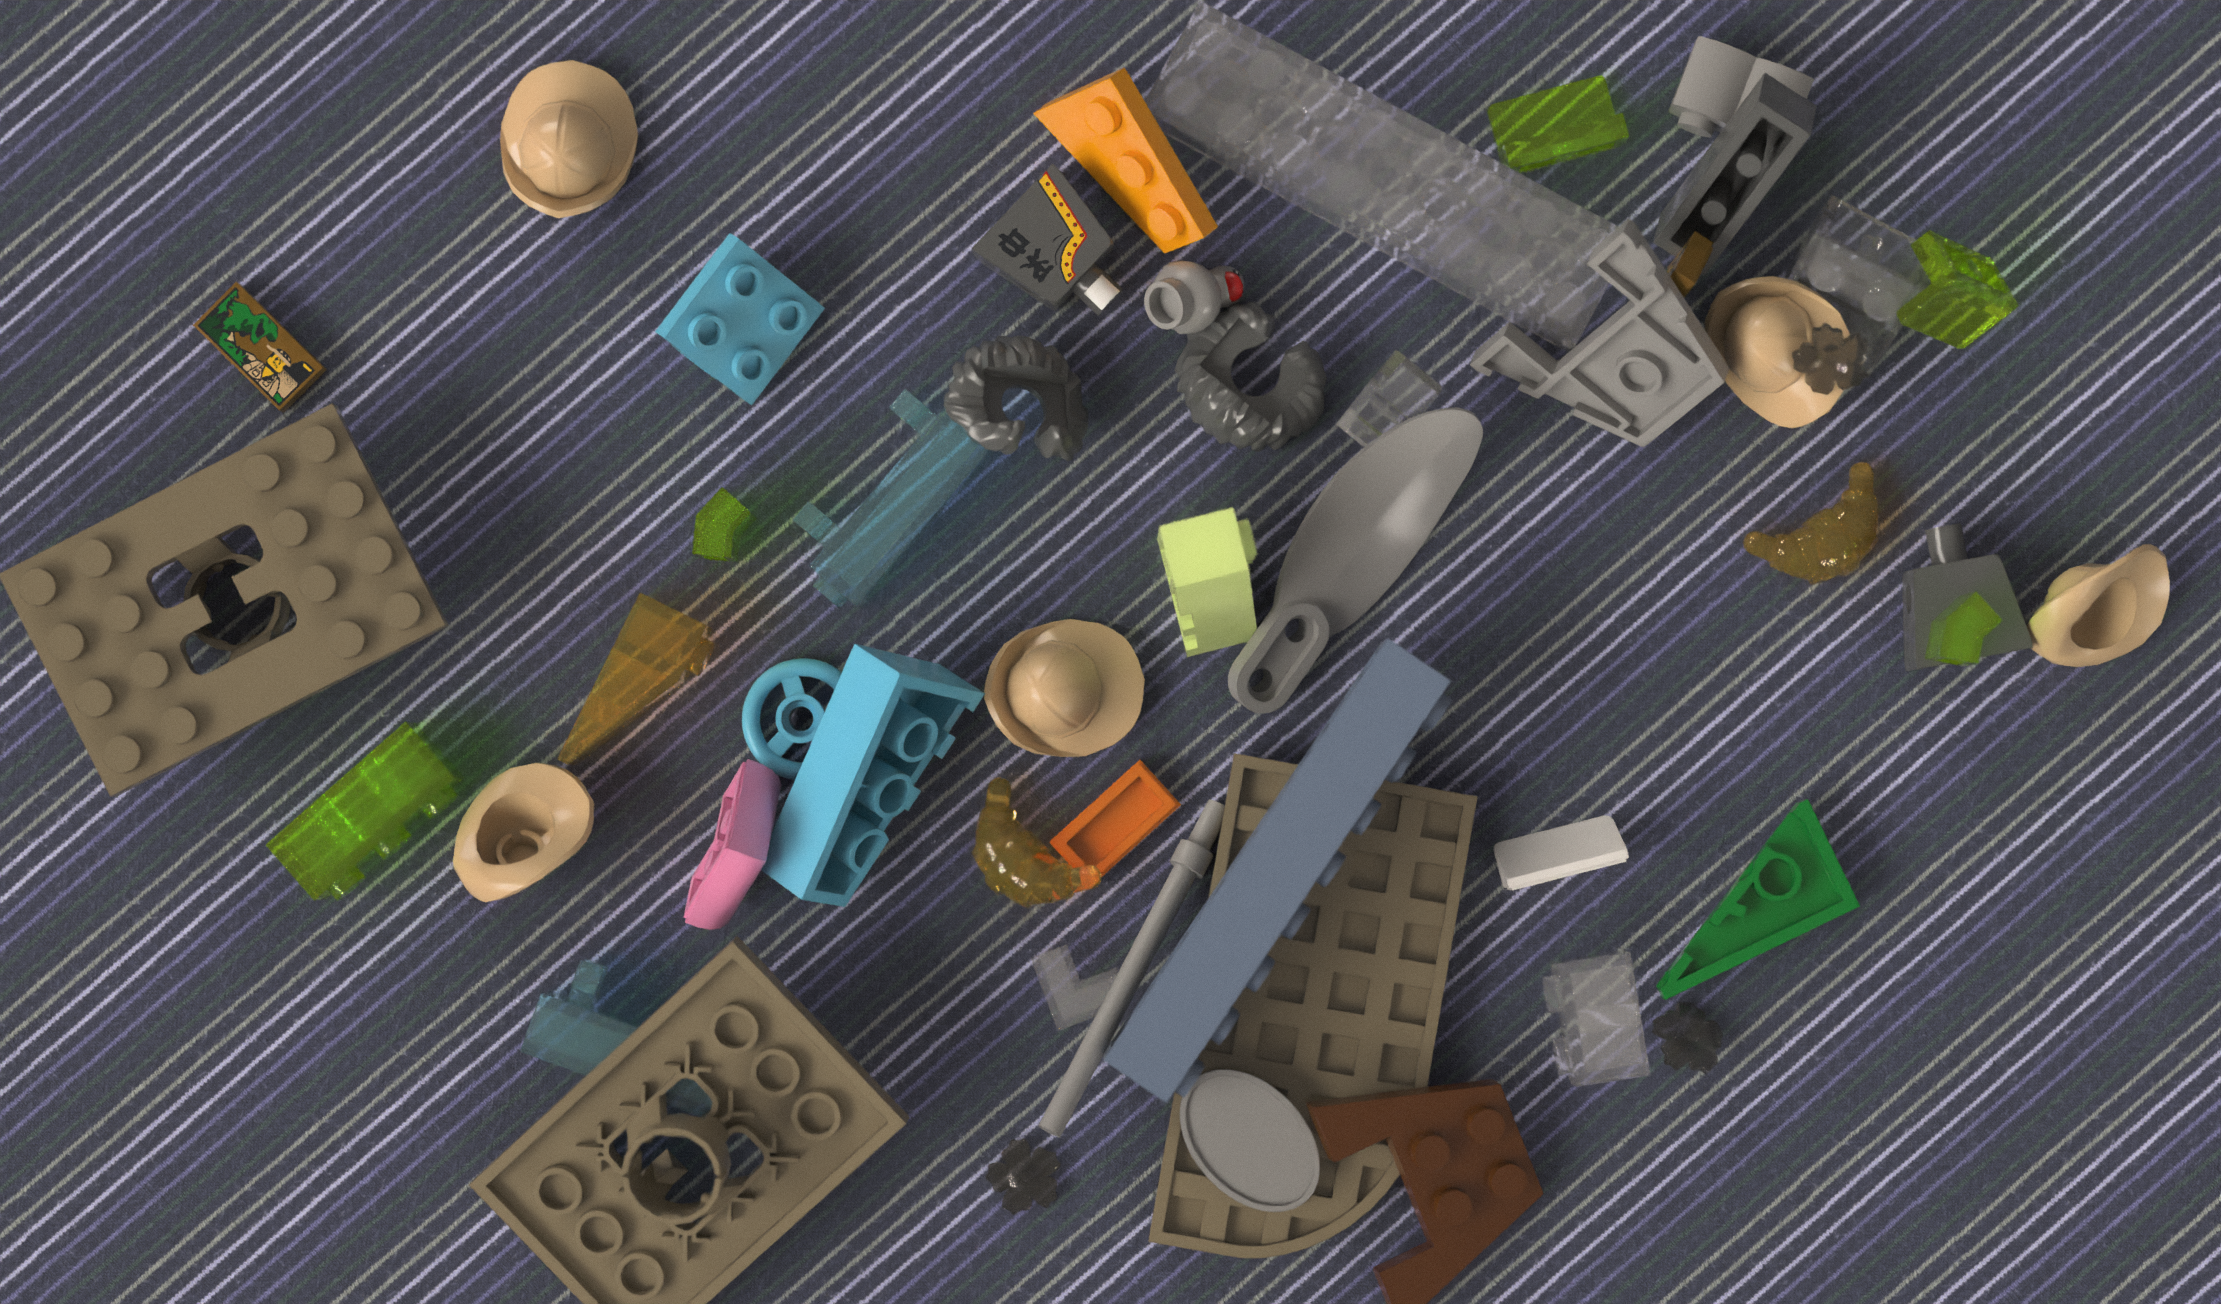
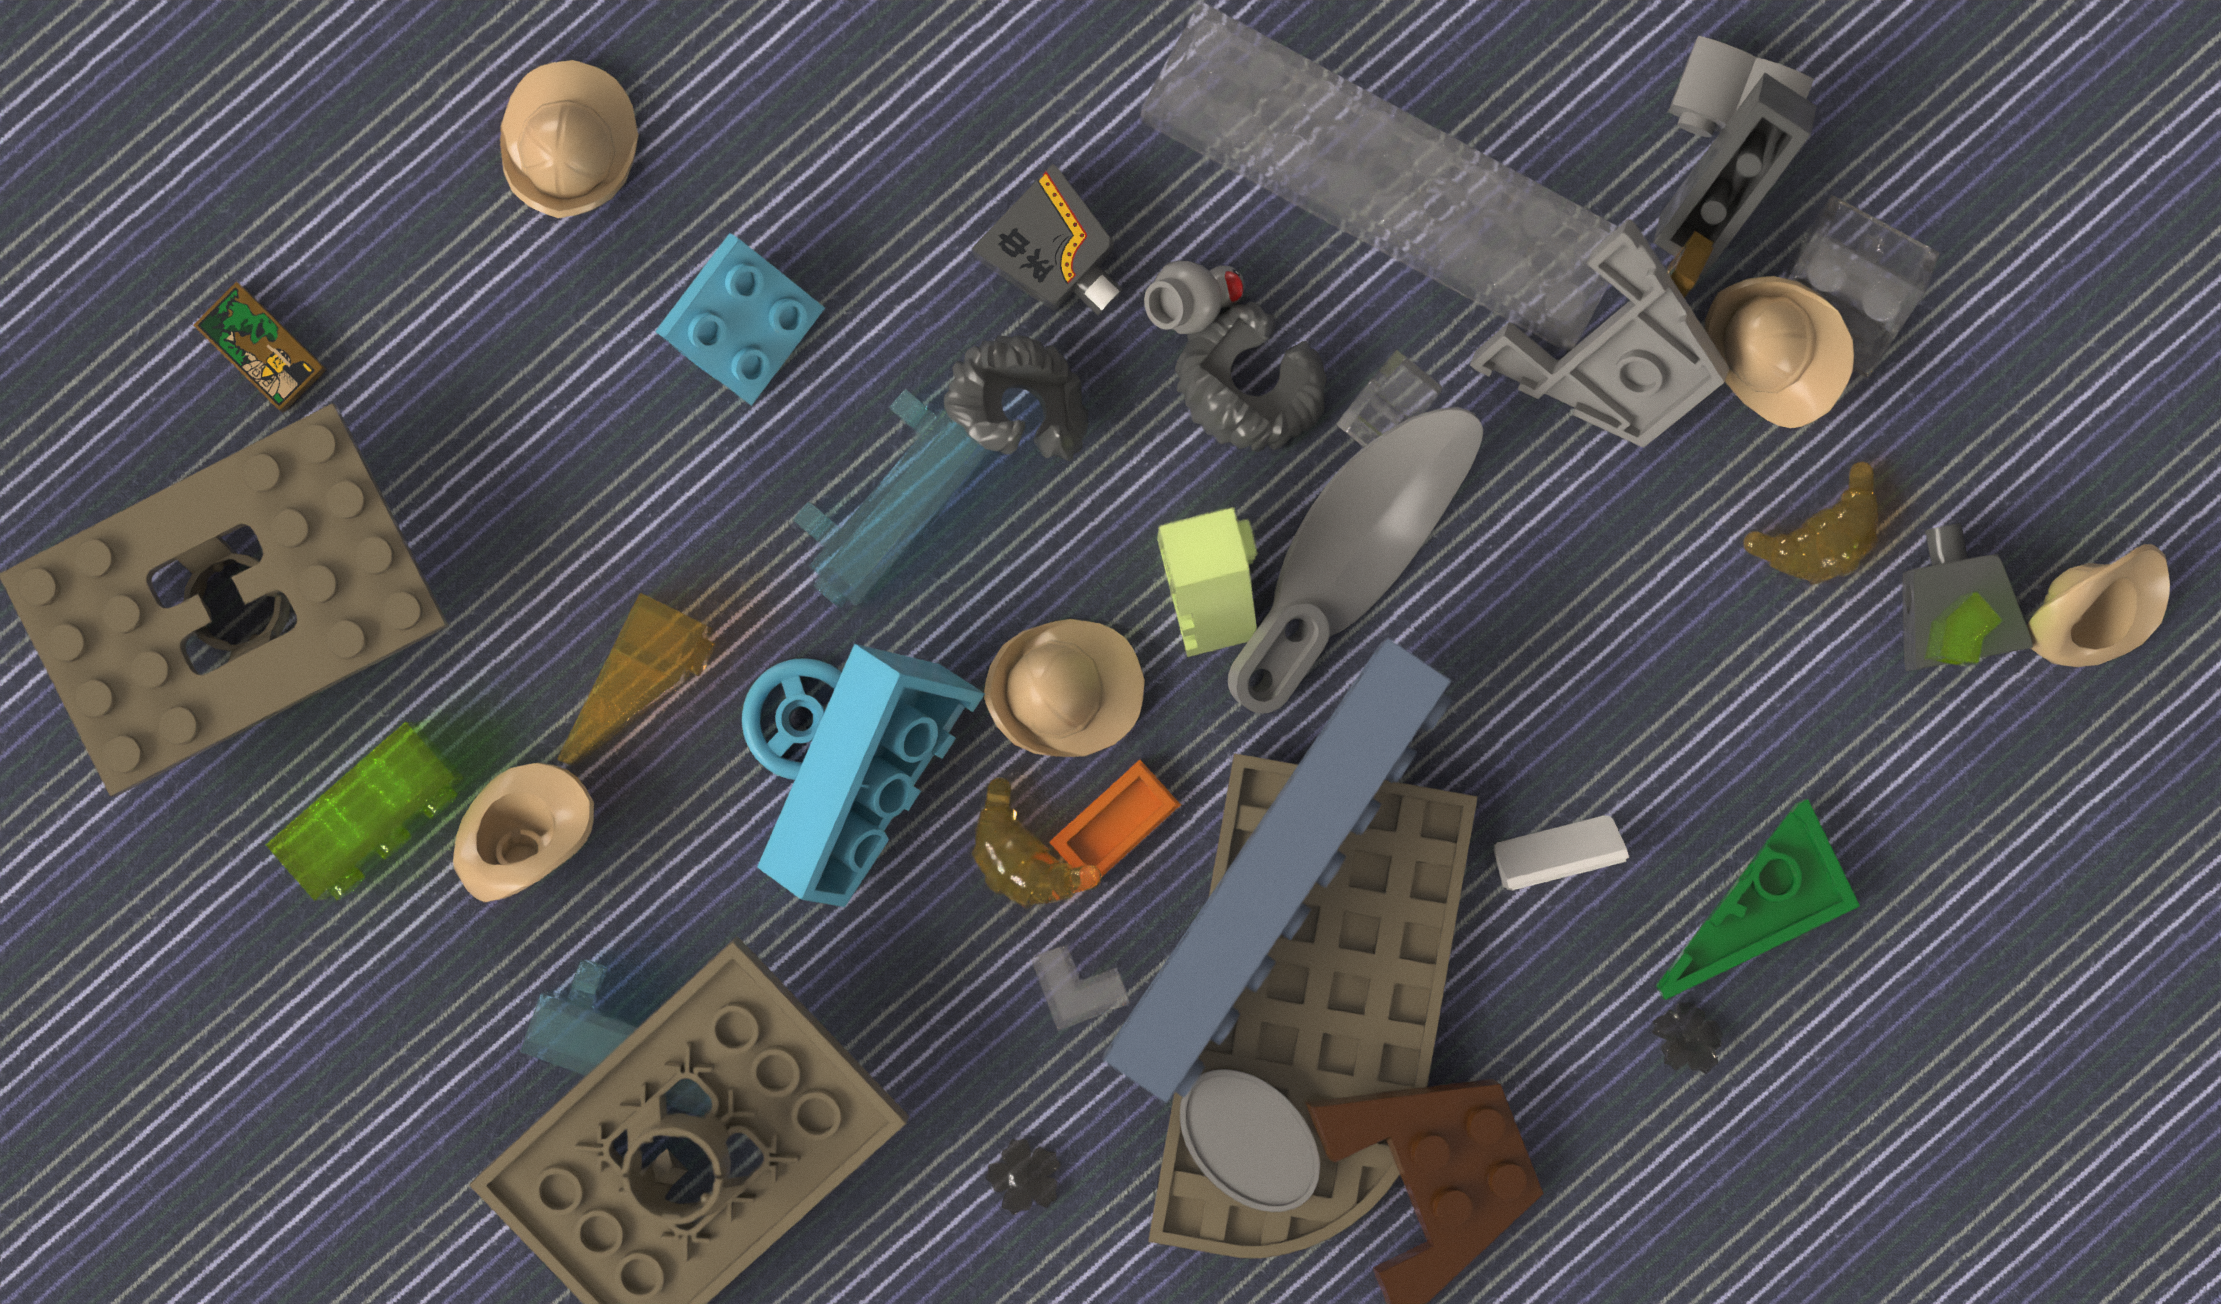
(720, 528): clear neon green piece -> none
(737, 848): bright pink brick -> none
(1130, 157): light orange wing -> none
(1189, 862): light grey bar -> none
(1556, 125): clear neon green panel -> none
(1597, 1018): clear brick -> none
(1831, 359): clear smoke plant -> none
(1963, 296): clear neon green panel -> none

